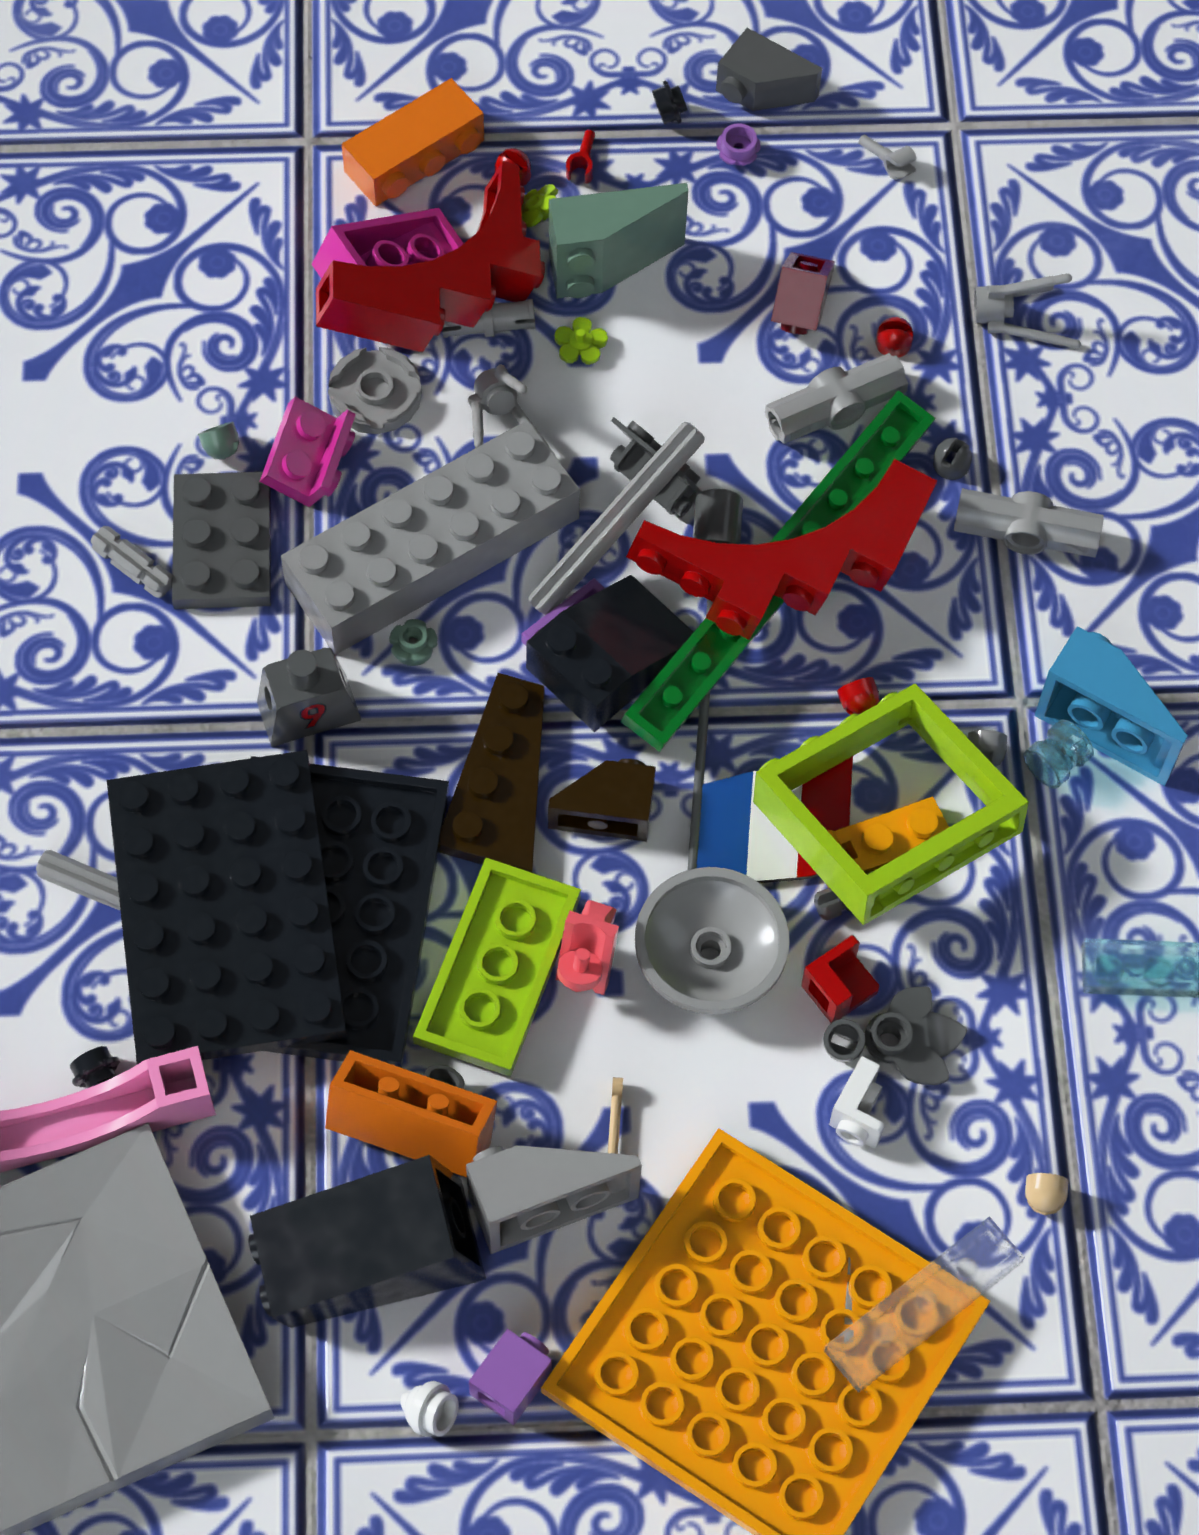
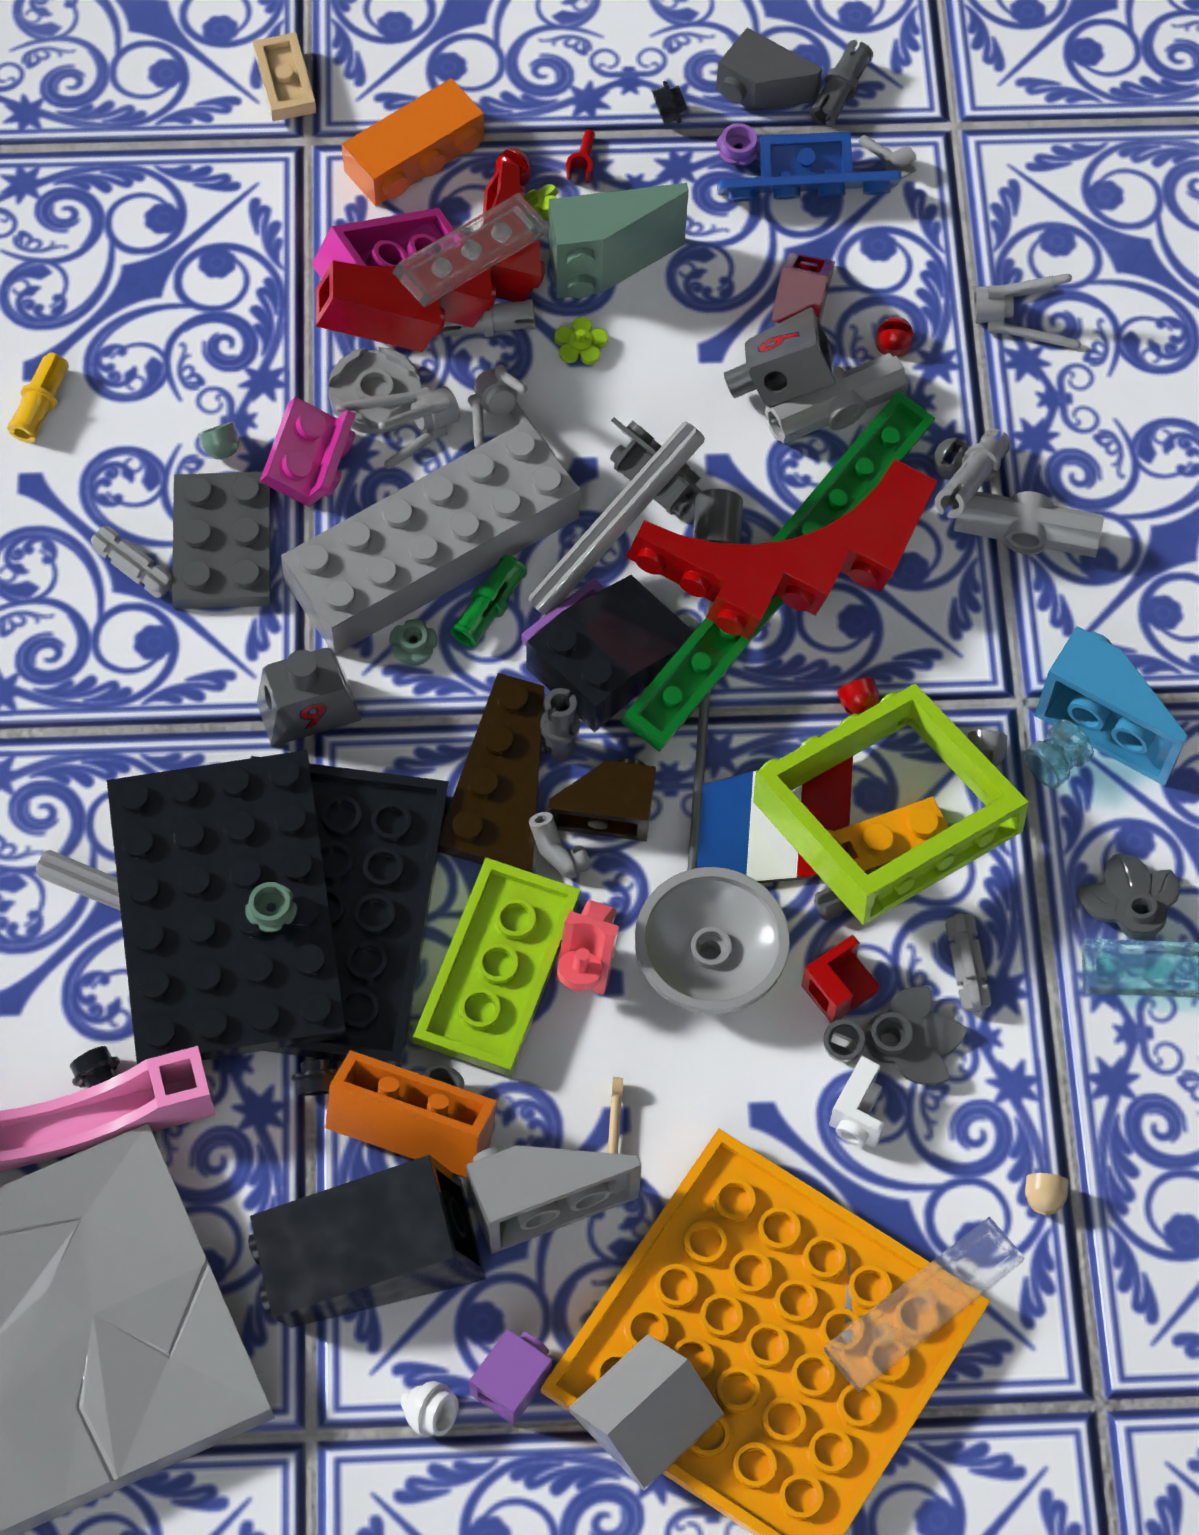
(38, 398): none -> yellow axle
(265, 895): none -> sand green plate
(284, 76): none -> tan plate
(314, 1077): none -> black plate
(430, 411): none -> light grey plant
(470, 249): none -> clear tile
(488, 601): none -> green pin
(553, 850): none -> light grey arm
(560, 724): none -> dark grey pin
(647, 1410): none -> light grey slope
(785, 361): none -> dark grey torso
(807, 164): none -> blue bracket
(841, 83): none -> dark grey pin
(968, 962): none -> light grey axle
(978, 465): none -> light grey pin
(1131, 891): none -> dark grey plate

